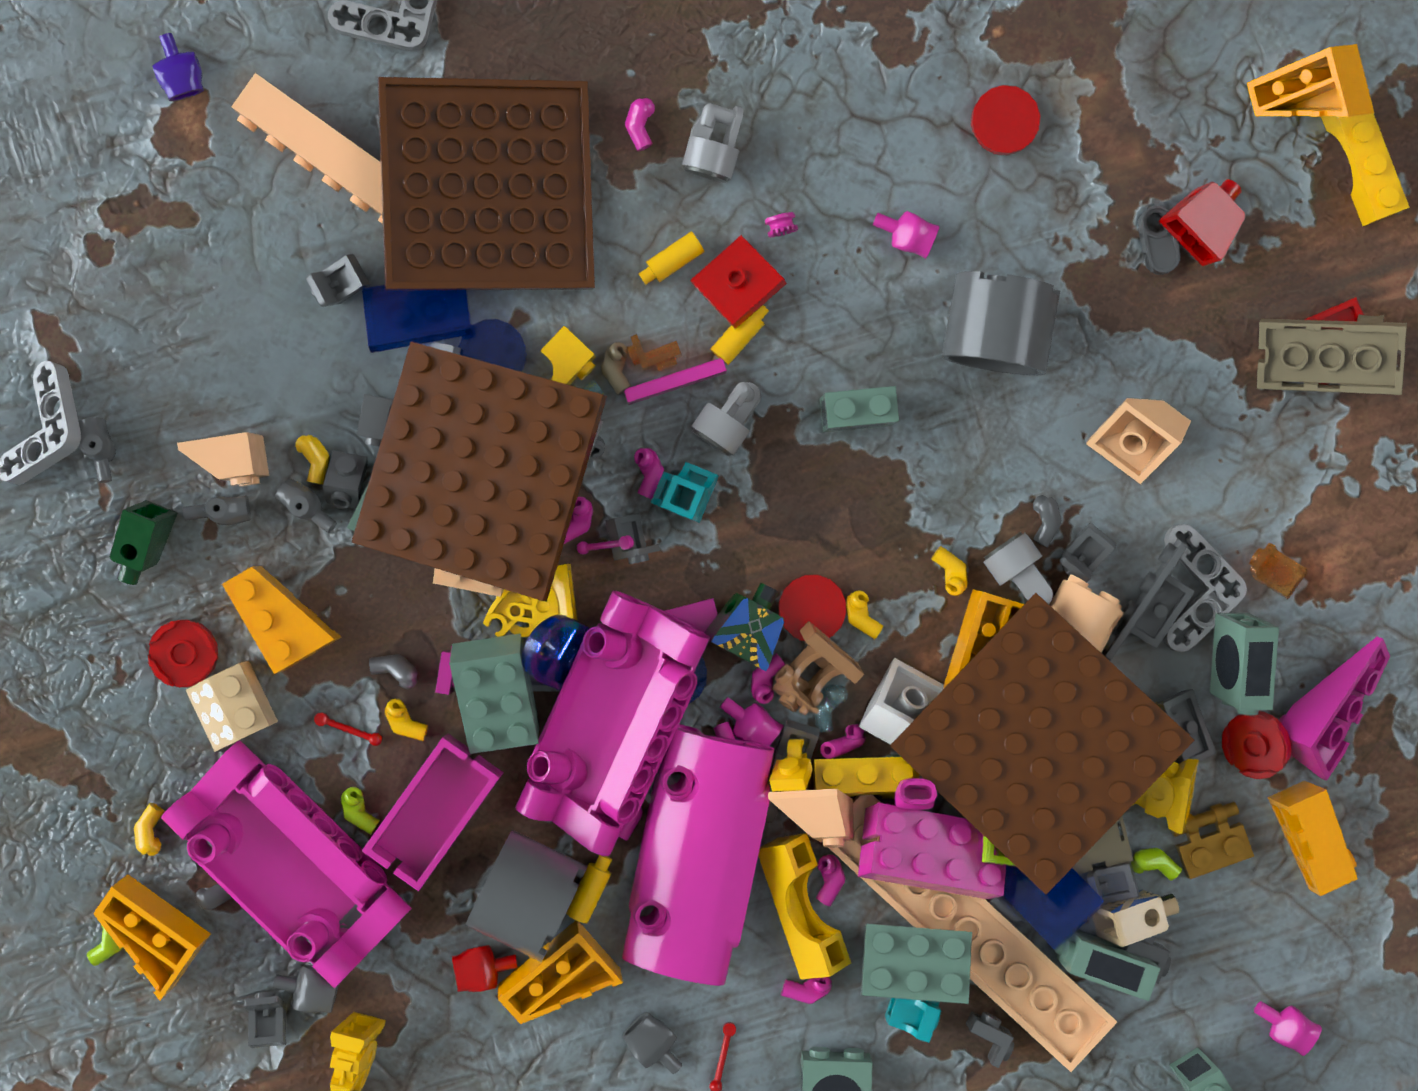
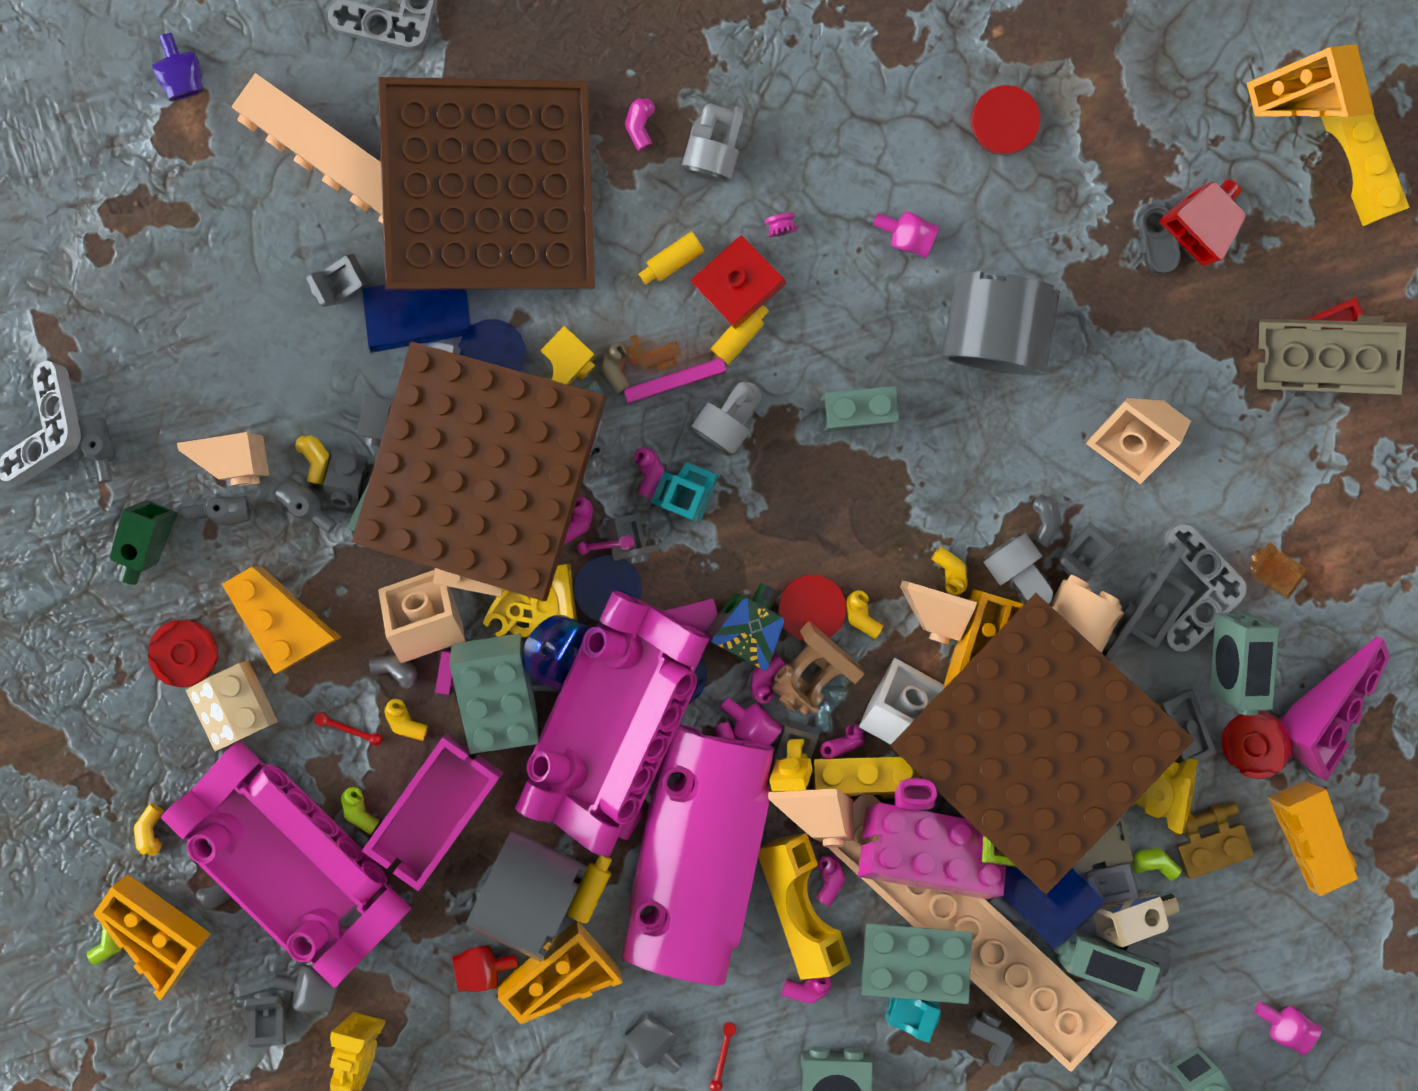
(420, 617): none -> light nougat slope
(598, 580): none -> clear blue tile
(939, 612): none -> light nougat slope

